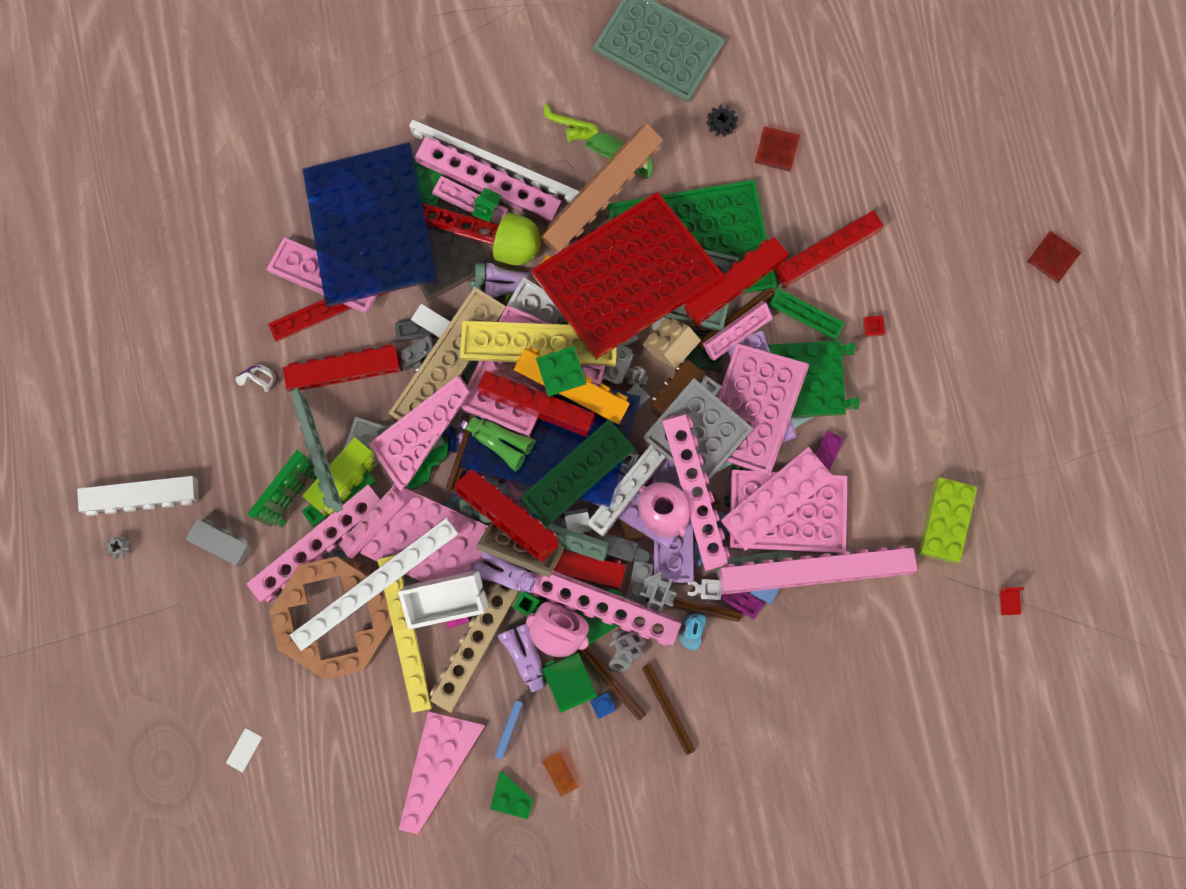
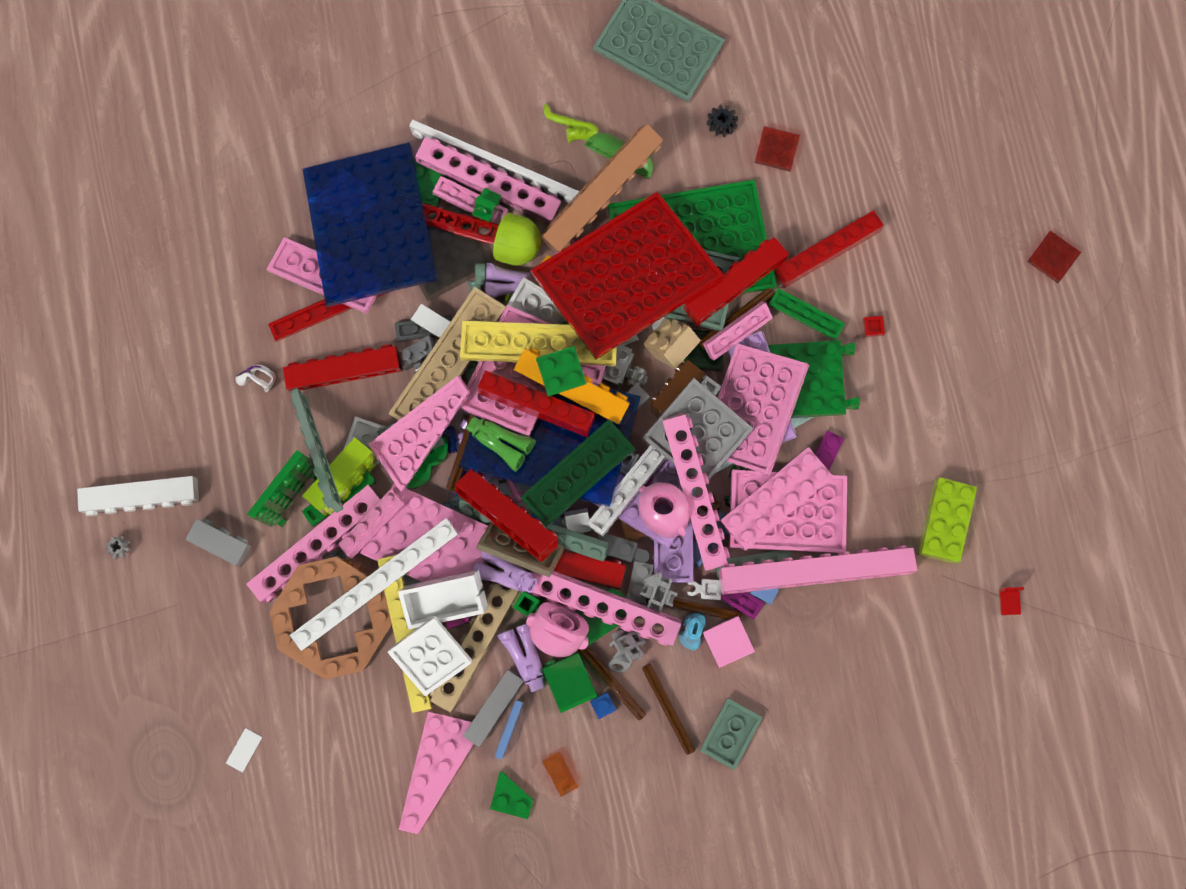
(429, 656): none -> white plate
(493, 708): none -> light grey tile
(728, 641): none -> bright pink tile
(731, 734): none -> sand green plate

